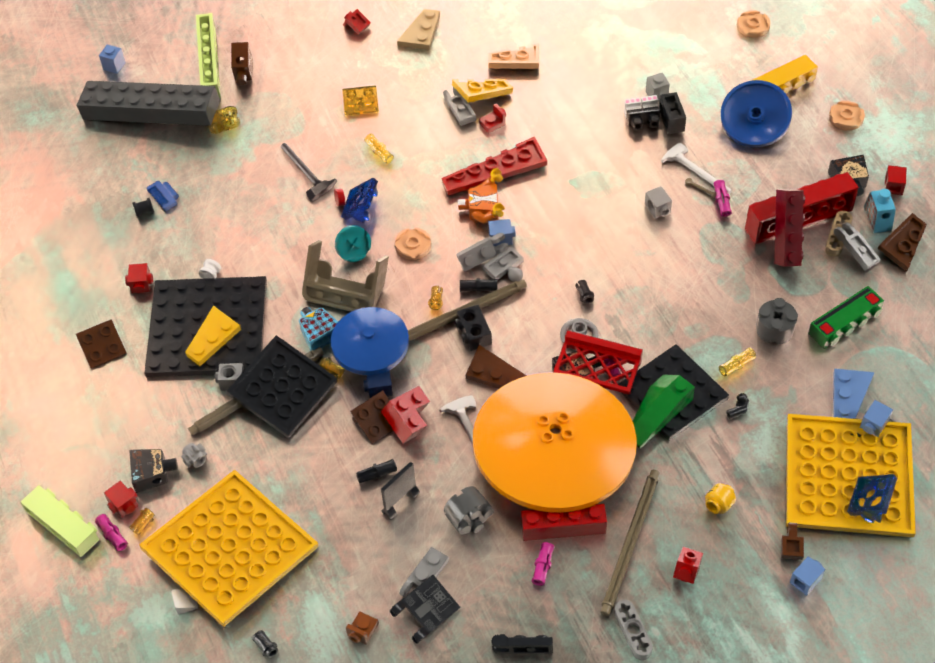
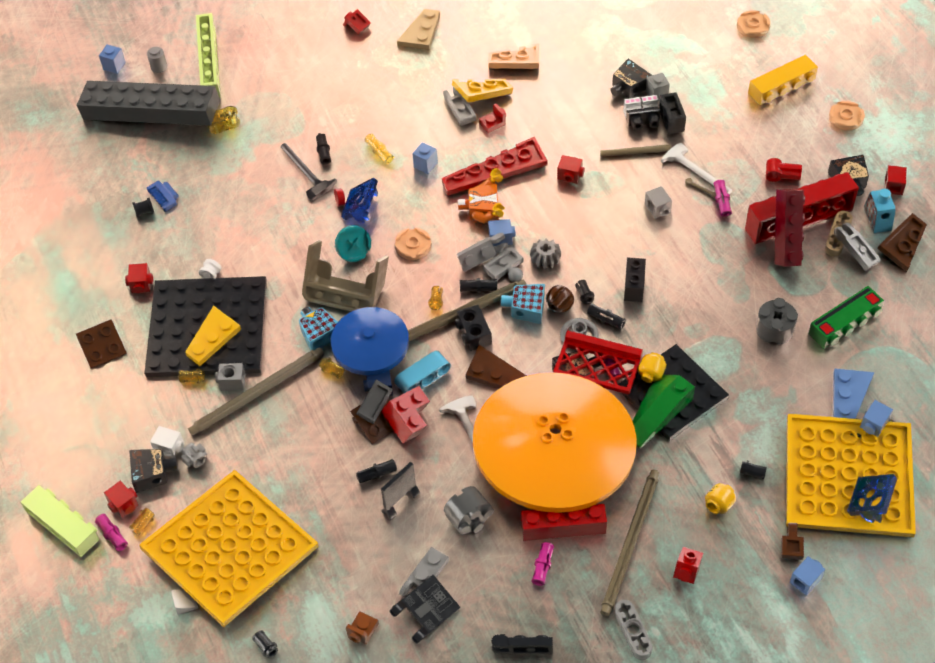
(157, 59): none -> light grey brick
(168, 441): none -> white brick
(192, 376): none -> clear yellow pin
(241, 69): reddish brown torso -> none
(282, 386): black plate -> none
(323, 149): none -> black axle
(360, 100): clear yellow bracket -> none
(374, 401): none -> dark grey tile
(422, 372): none -> medium azure beam
(425, 158): none -> medium blue brick
(526, 302): none -> medium azure torso
(545, 253): none -> light grey gear
(559, 299): none -> reddish brown piece
(570, 169): none -> brick
(617, 321): none -> black pin
(629, 79): none -> black torso
(634, 279): none -> black brick
(635, 150): none -> dark tan bar
(652, 367): none -> yellow head
(737, 361): clear yellow pin -> none
(741, 406): black arm -> none
(753, 470): none -> black pin
(756, 113): blue dish -> none
(776, 170): none -> red piece

